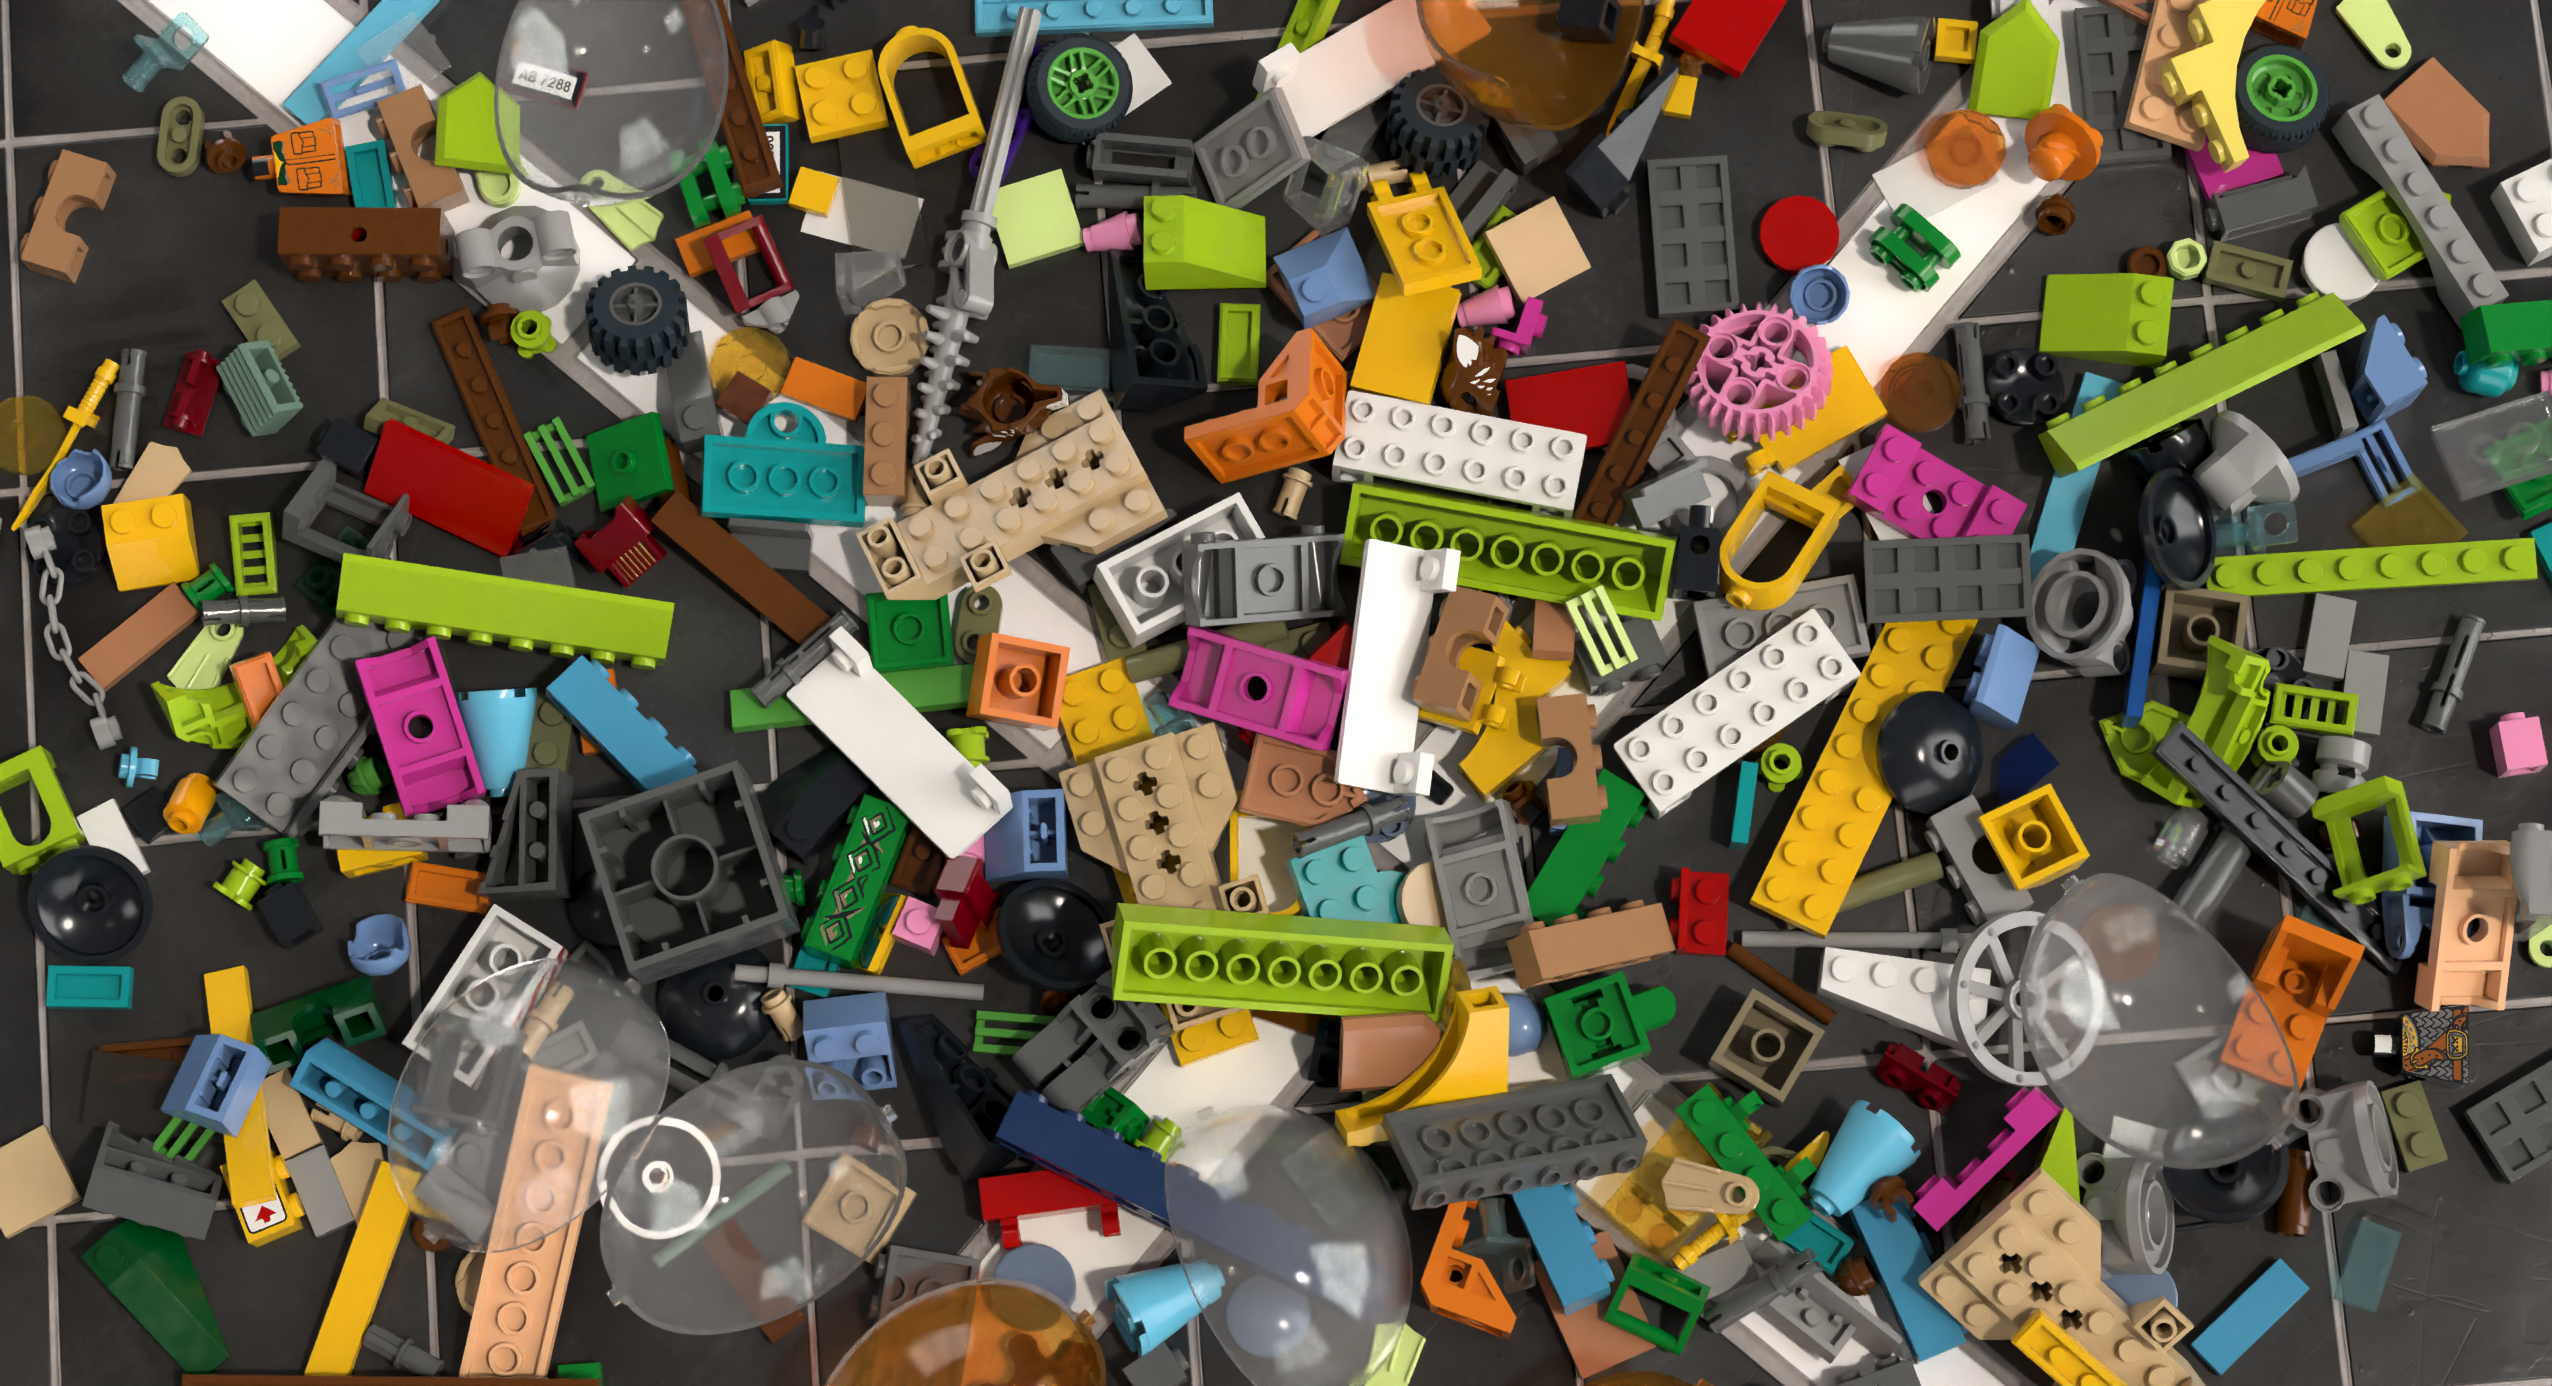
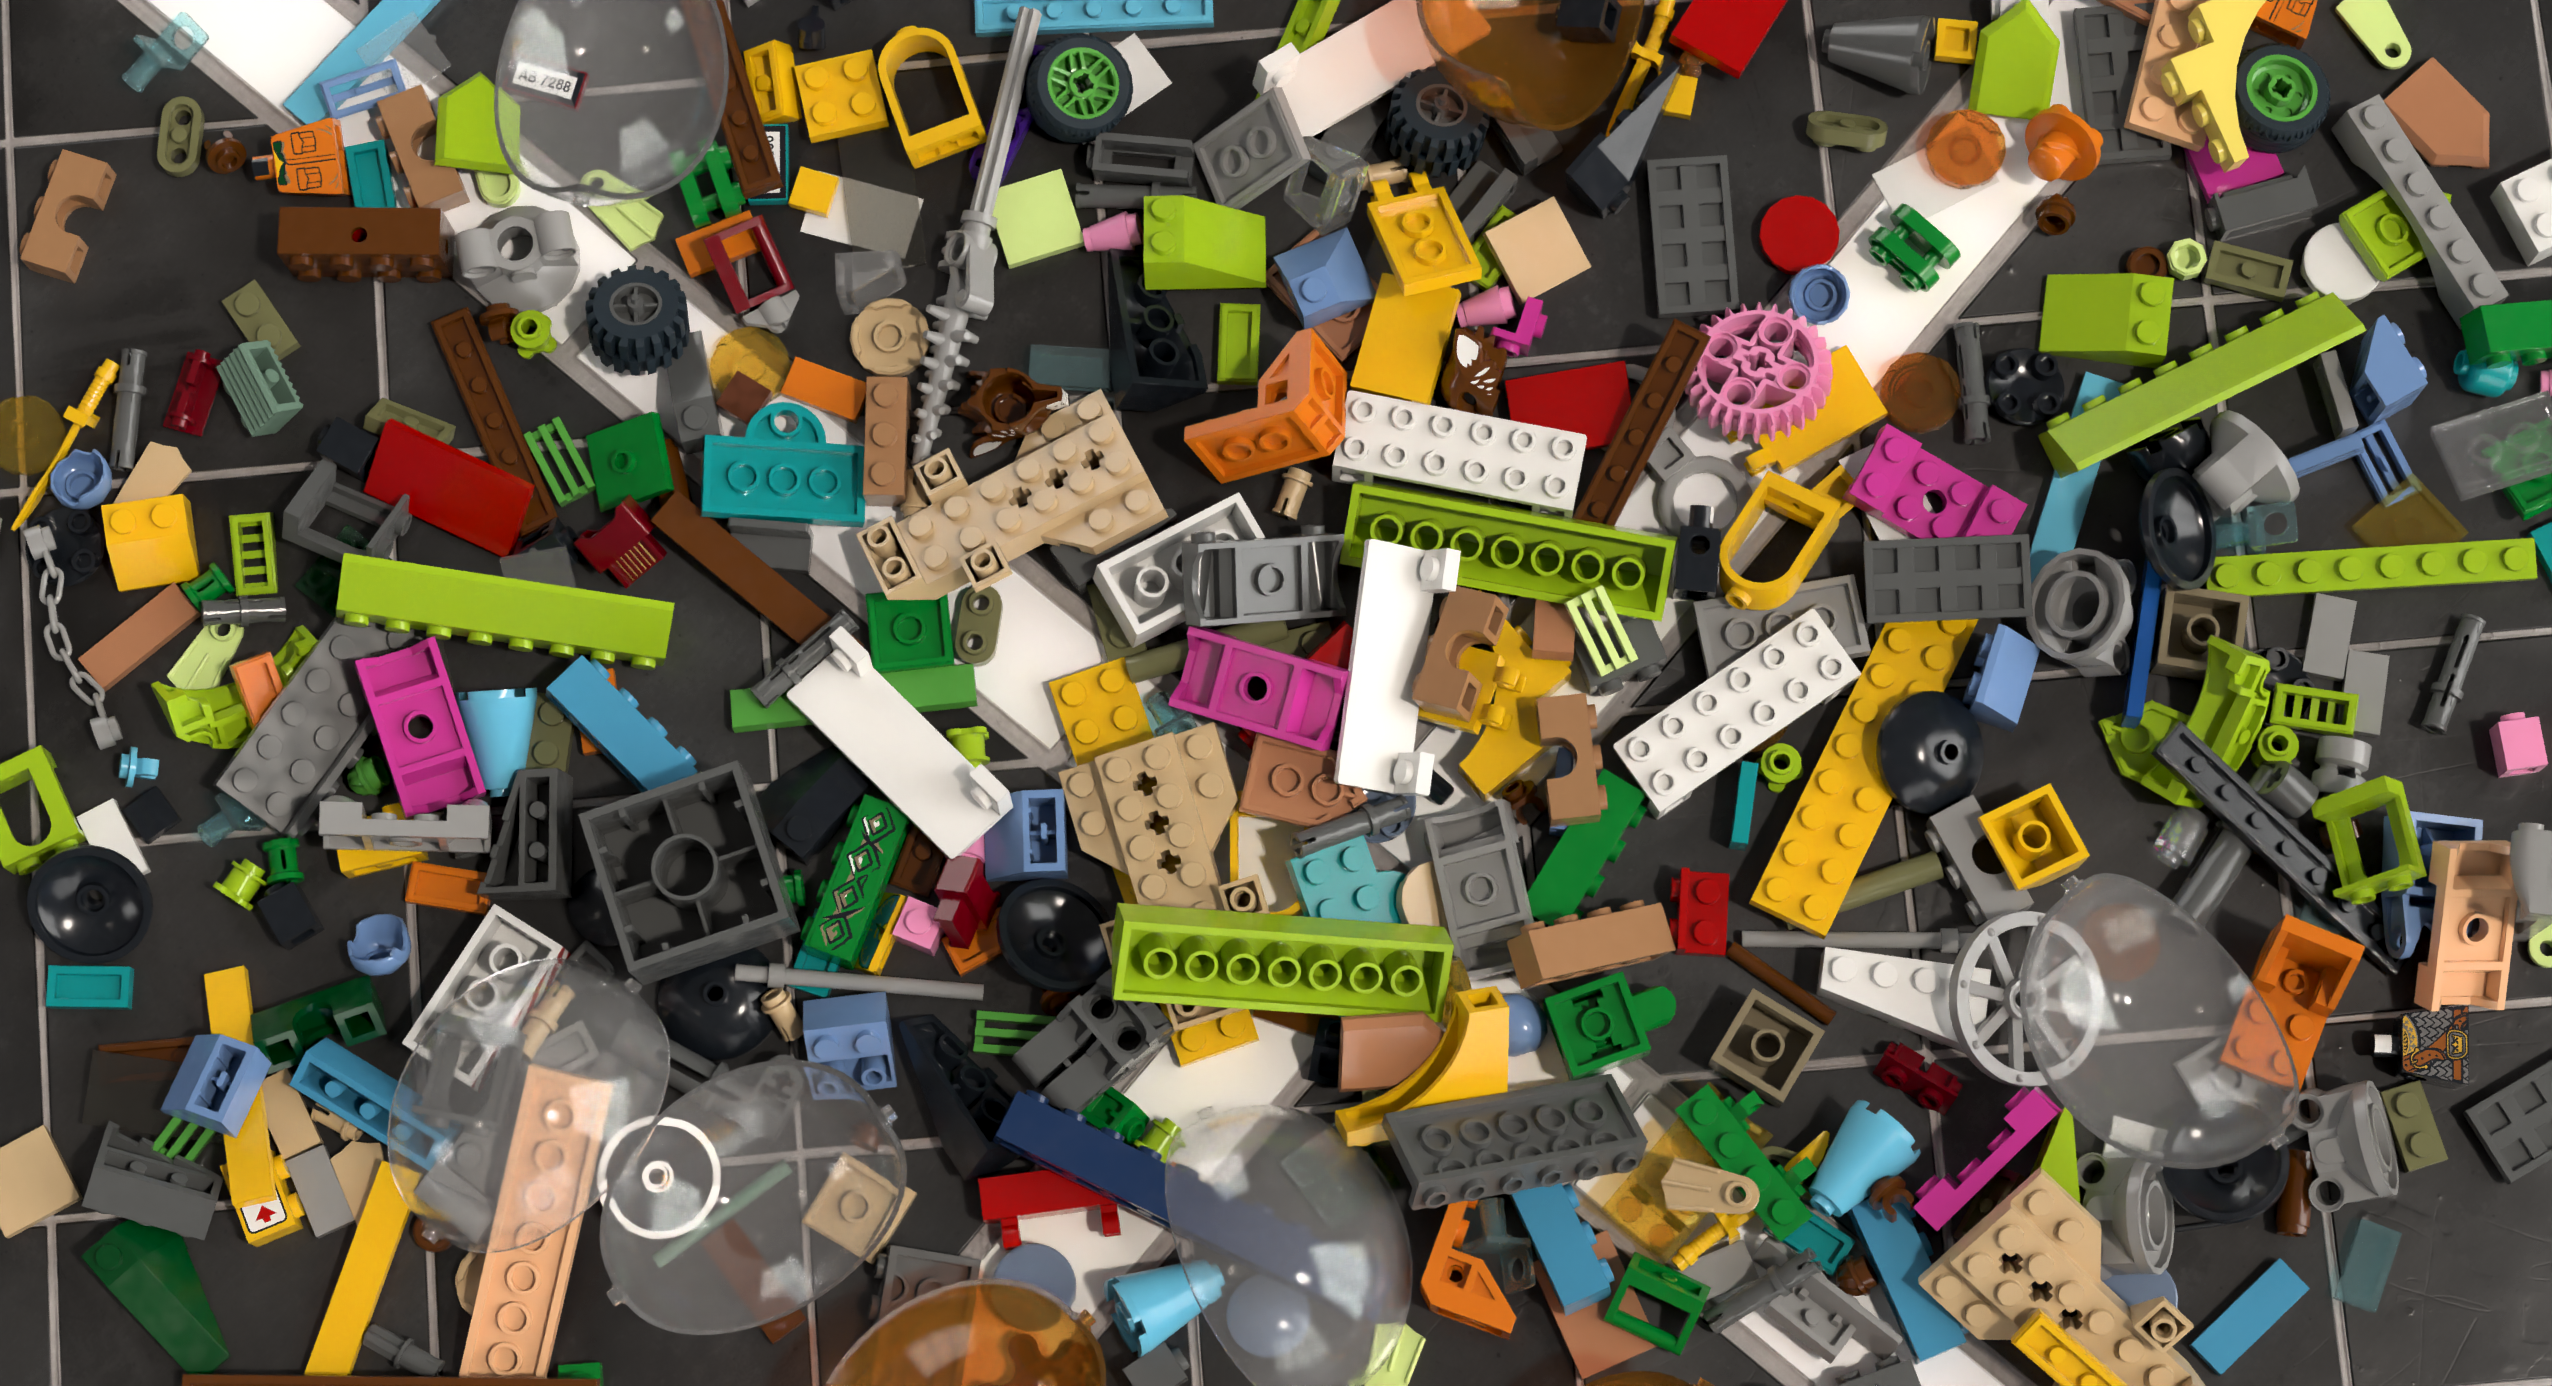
(190, 804): light orange brick -> none
(1018, 681): orange brick -> none
(1667, 493): panel -> none
(2024, 769): clear blue tile -> none

